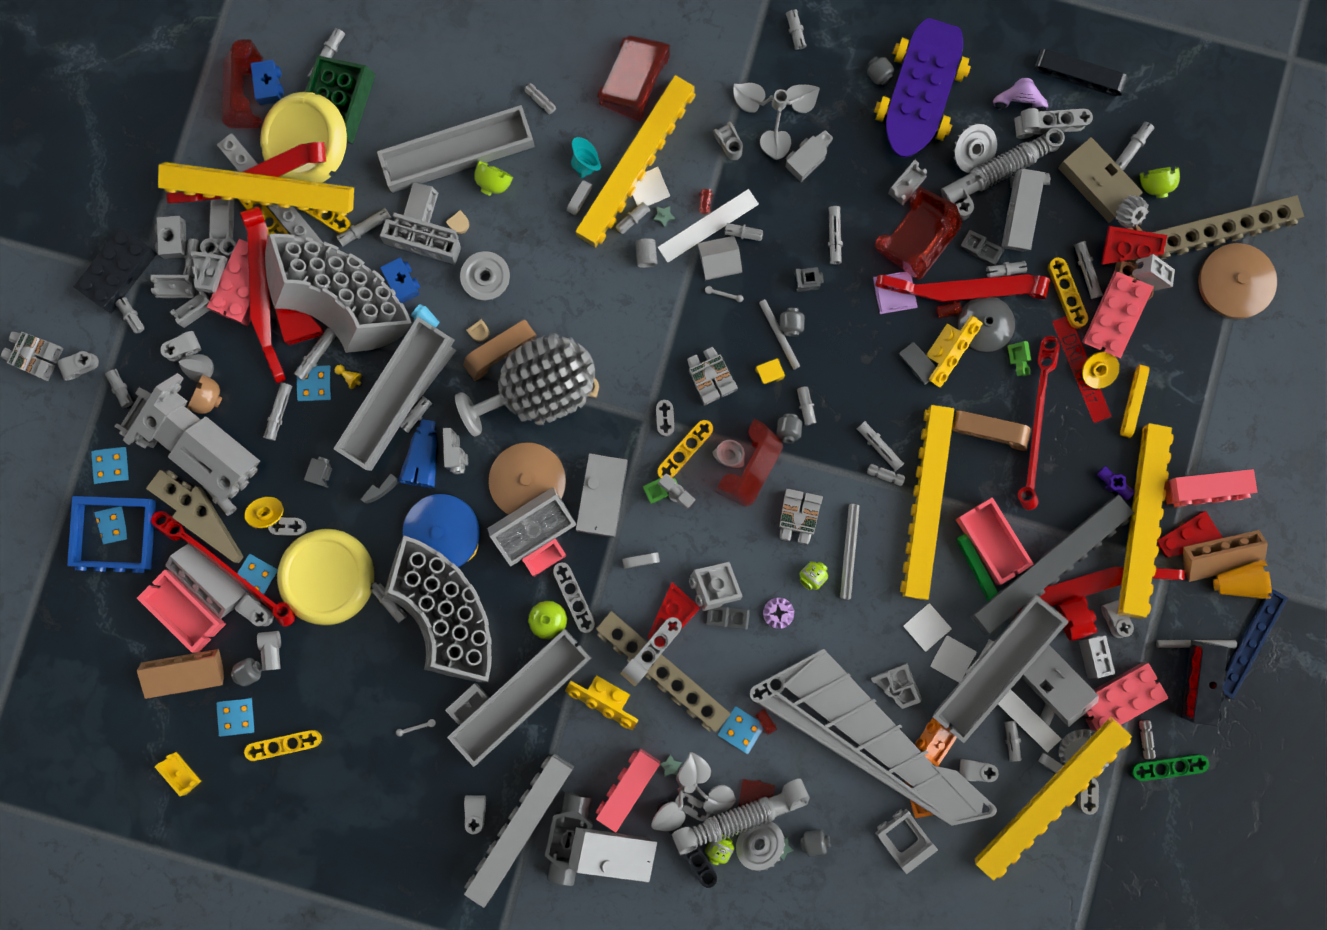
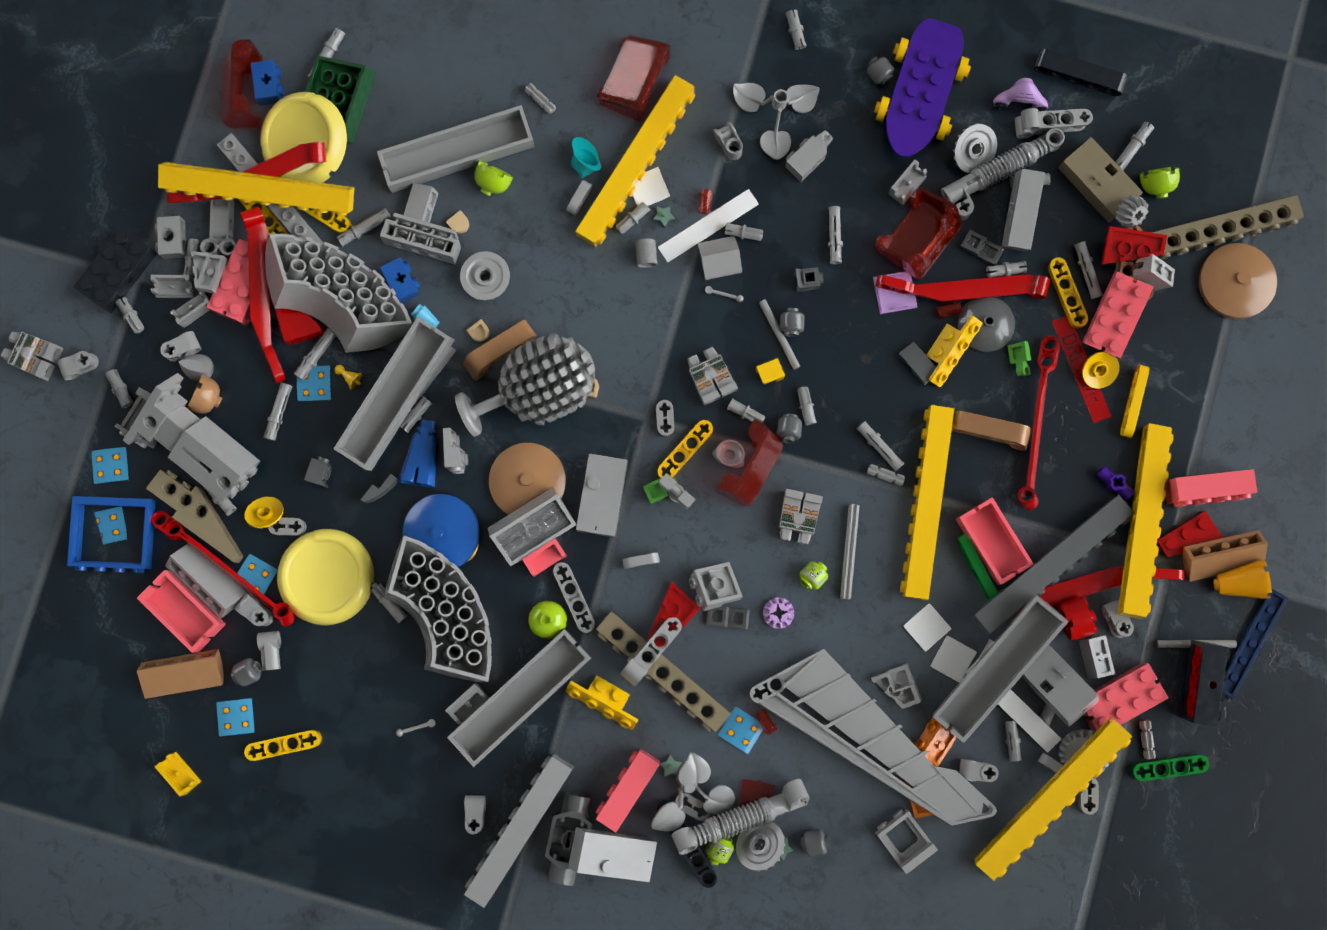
(744, 411): none -> light grey axle

